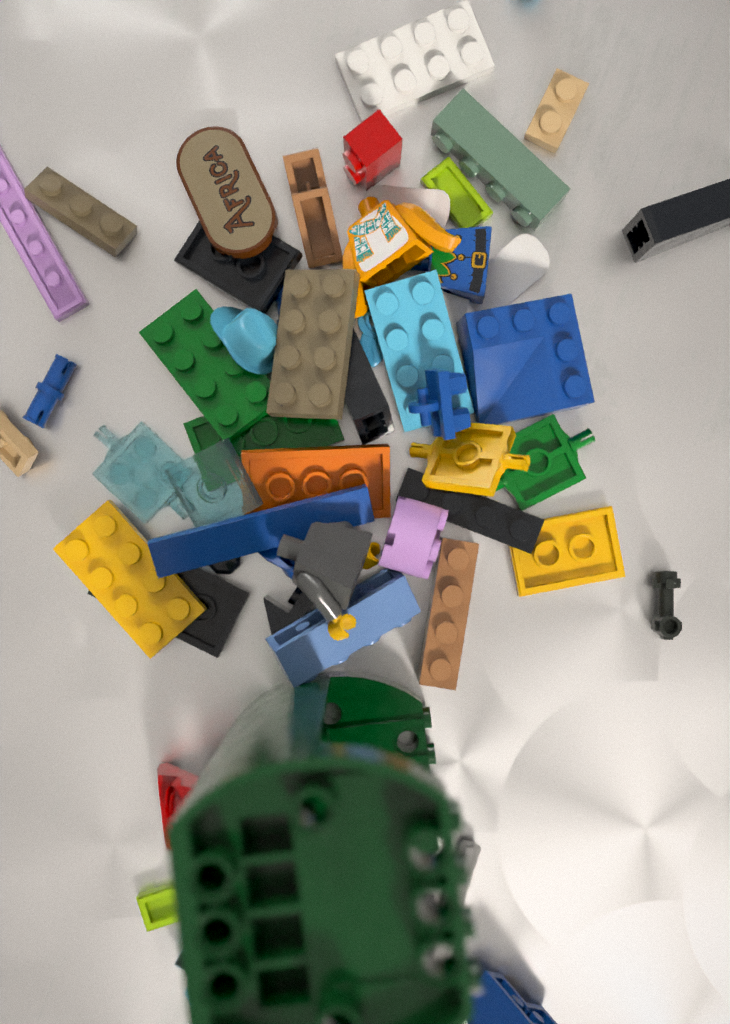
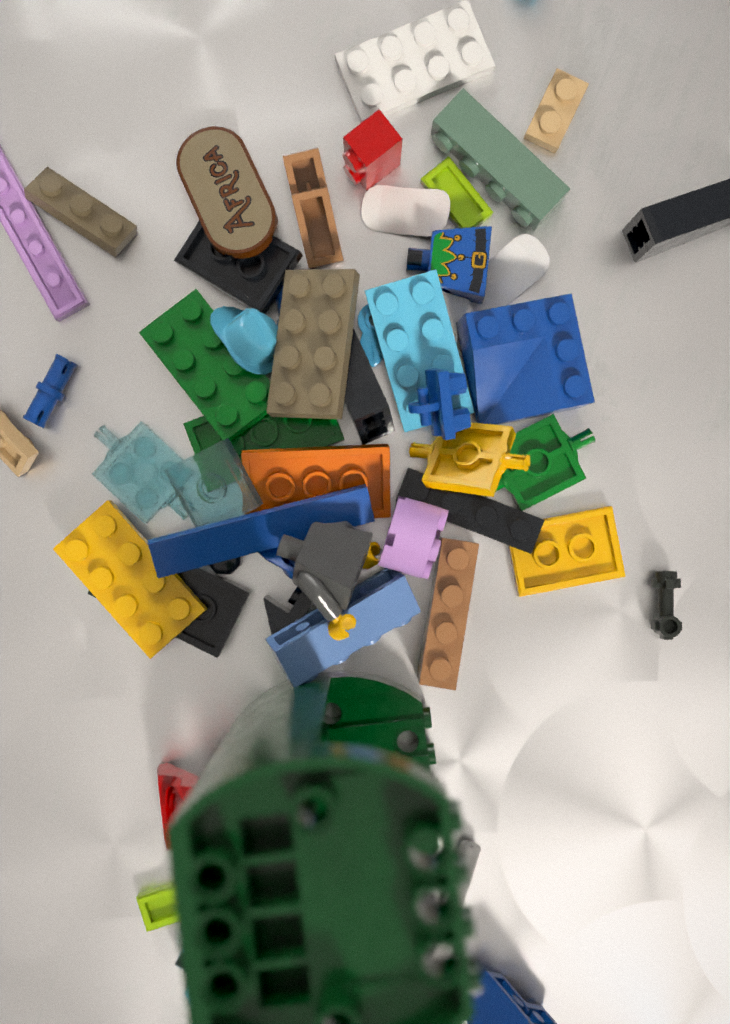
(390, 242): light orange torso -> none

